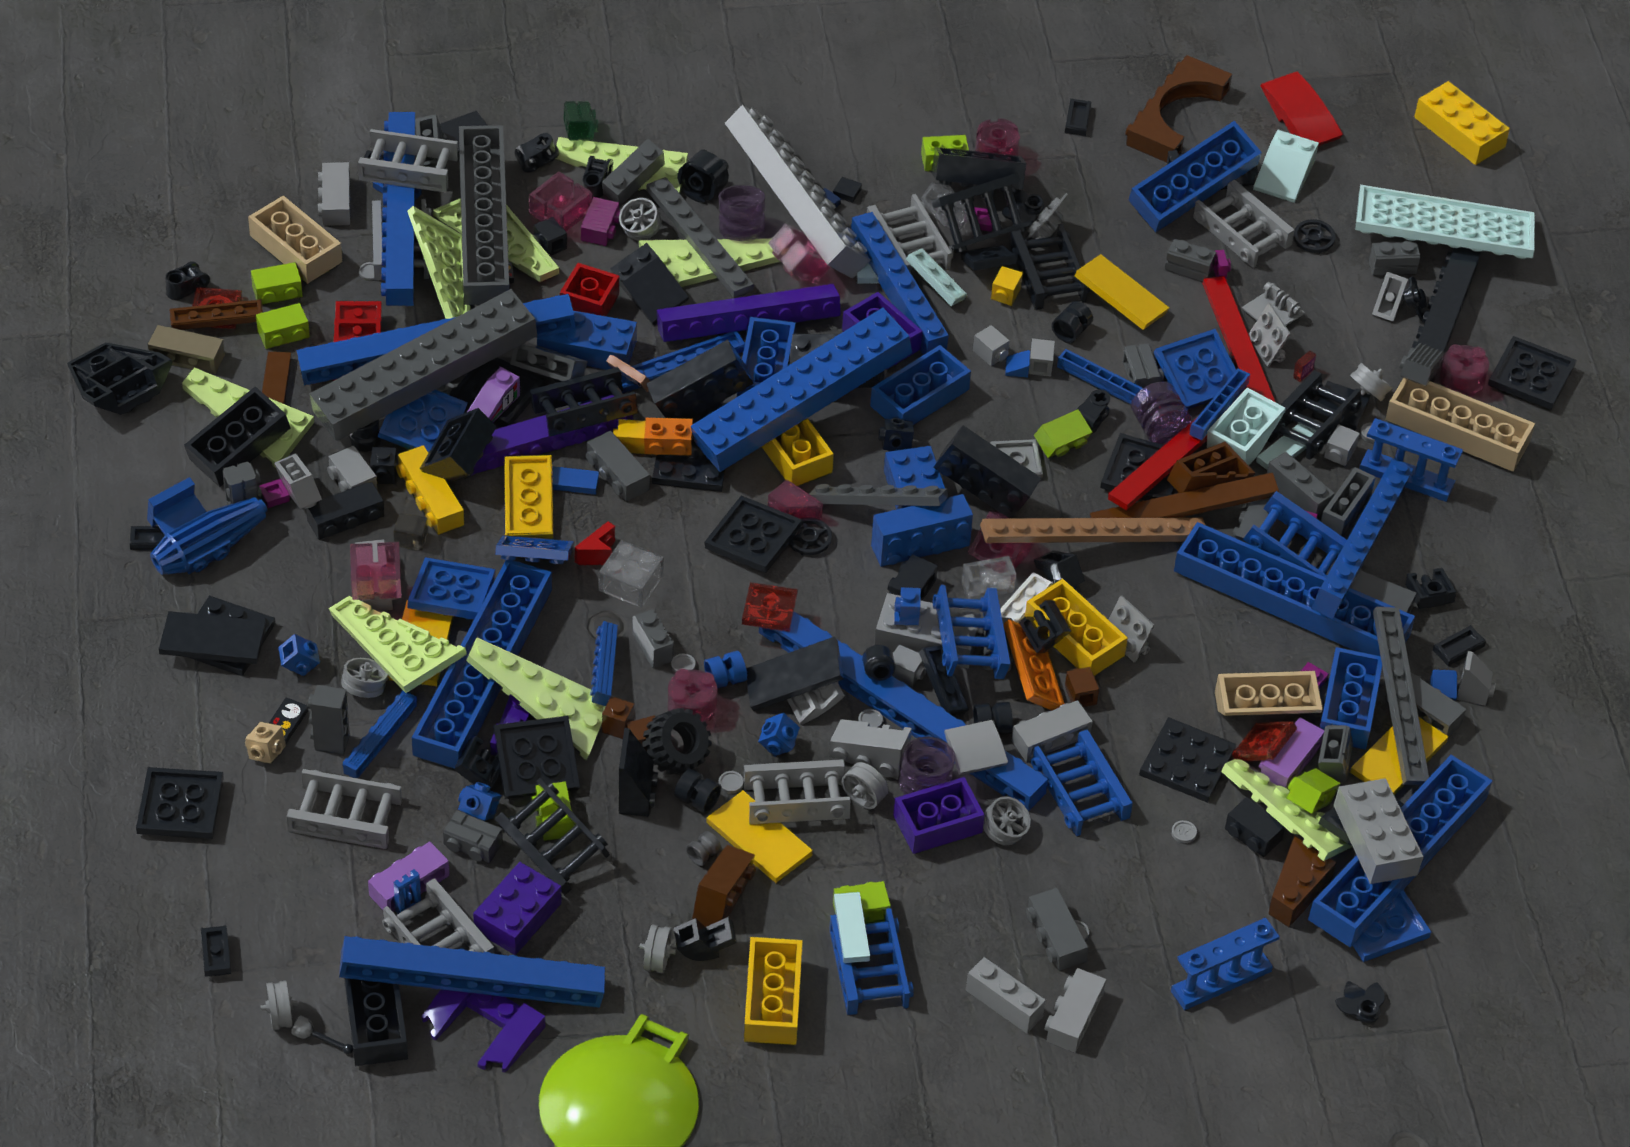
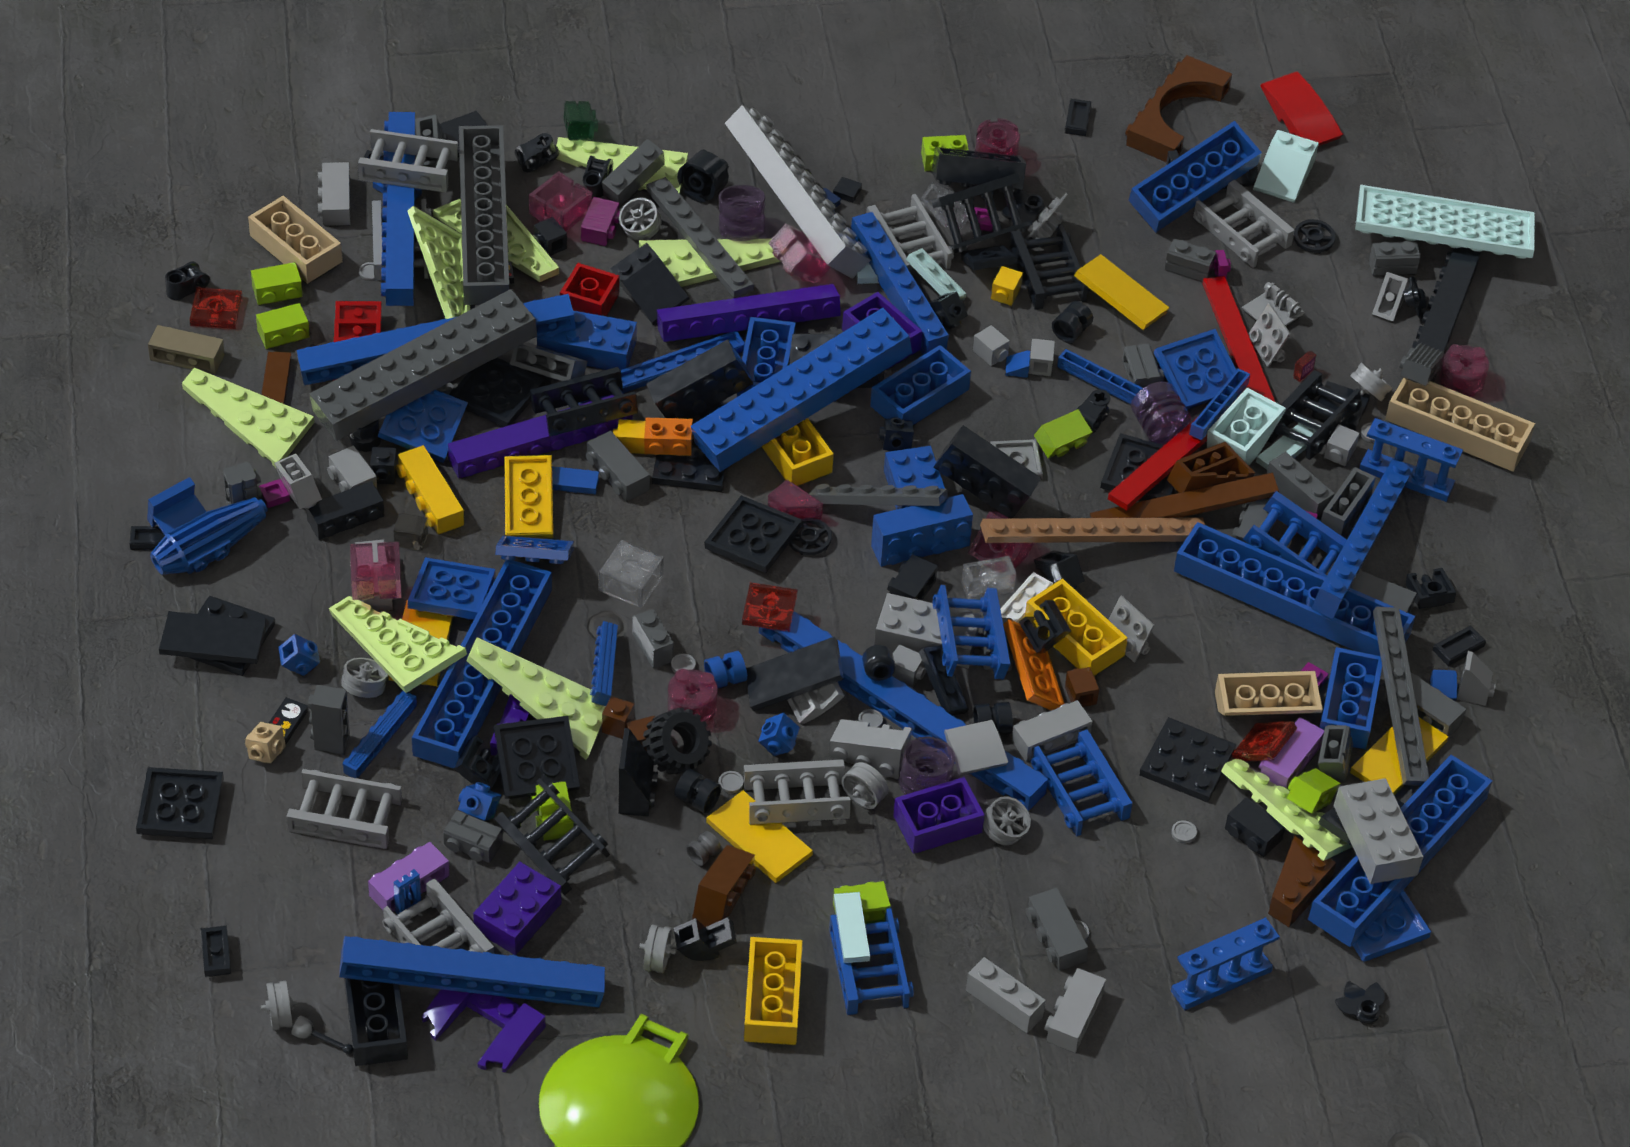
(119, 376): black wedge -> none
(215, 314): reddish brown tile -> none
(237, 435): black brick -> none
(459, 446): black slope -> none
(497, 394): medium lavender slope -> none
(596, 547): red slope -> none
(629, 372): nougat tile -> none
(907, 607): blue brick -> none
(949, 309): none -> black brick
(1462, 123): yellow brick -> none
(1532, 372): black plate -> none

